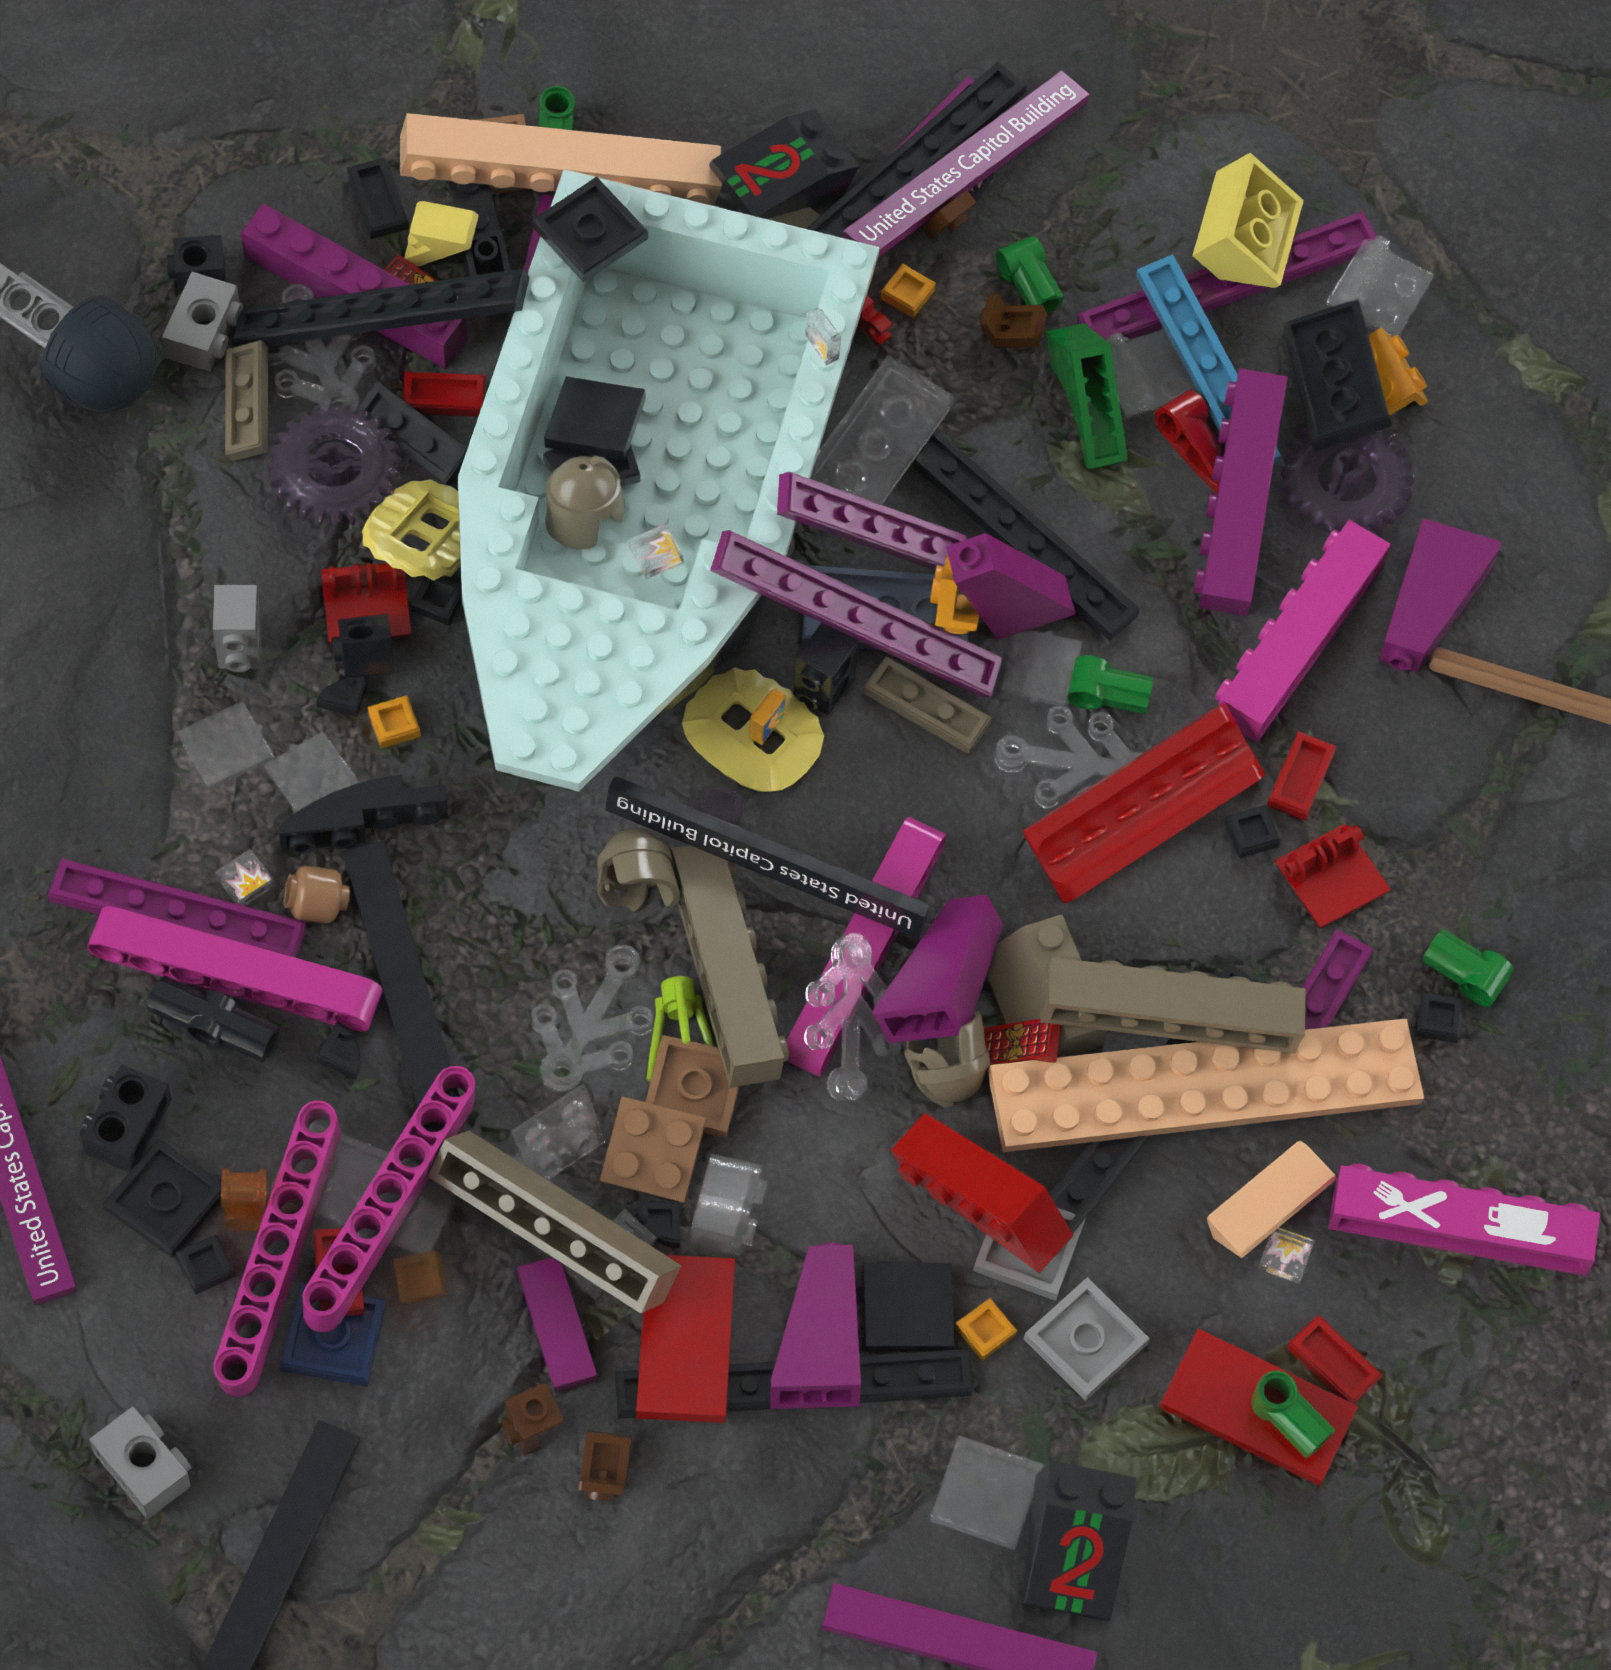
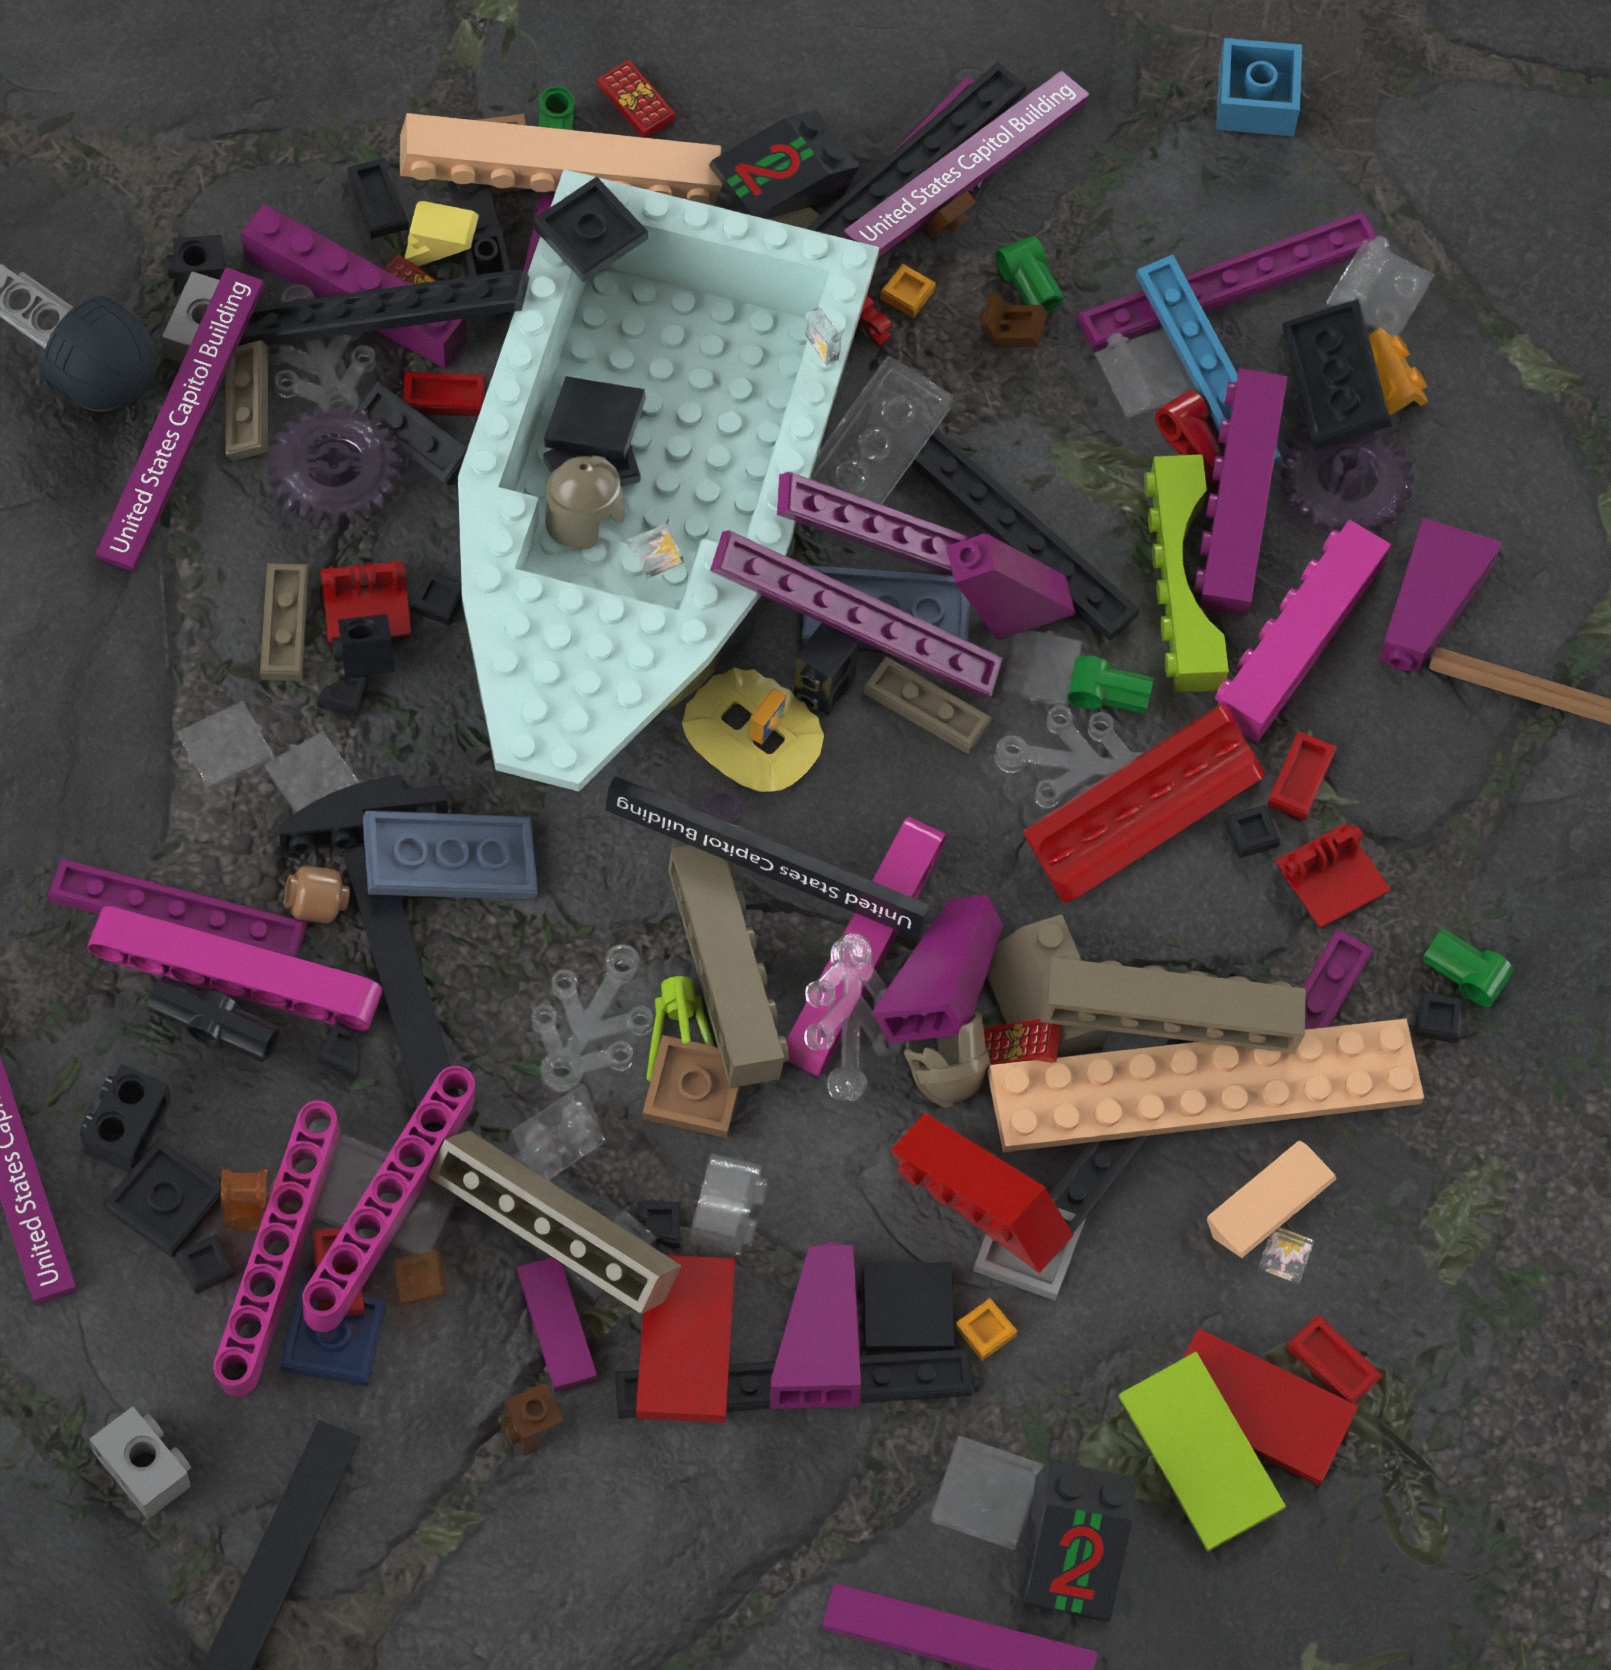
(180, 420): none -> magenta tile
(237, 627): light grey brick -> none
(245, 878): tile -> none
(284, 622): none -> dark tan tile
(394, 722): light orange tile -> none
(402, 516): light yellow piece -> none
(449, 855): none -> sand blue tile
(604, 1465): reddish brown bracket -> none
(634, 863): dark tan helmet -> none
(636, 99): none -> red tile
(653, 1149): medium nougat plate -> none
(953, 609): light orange bracket -> none
(1086, 1338): light grey plate -> none
(1088, 377): green arch -> none
(1196, 645): none -> lime arch
(1202, 1451): none -> lime tile
(1248, 224): light yellow slope -> none
(1259, 87): none -> dark azure brick
(1294, 1417): green piece -> none
(1464, 1219): dark pink brick -> none

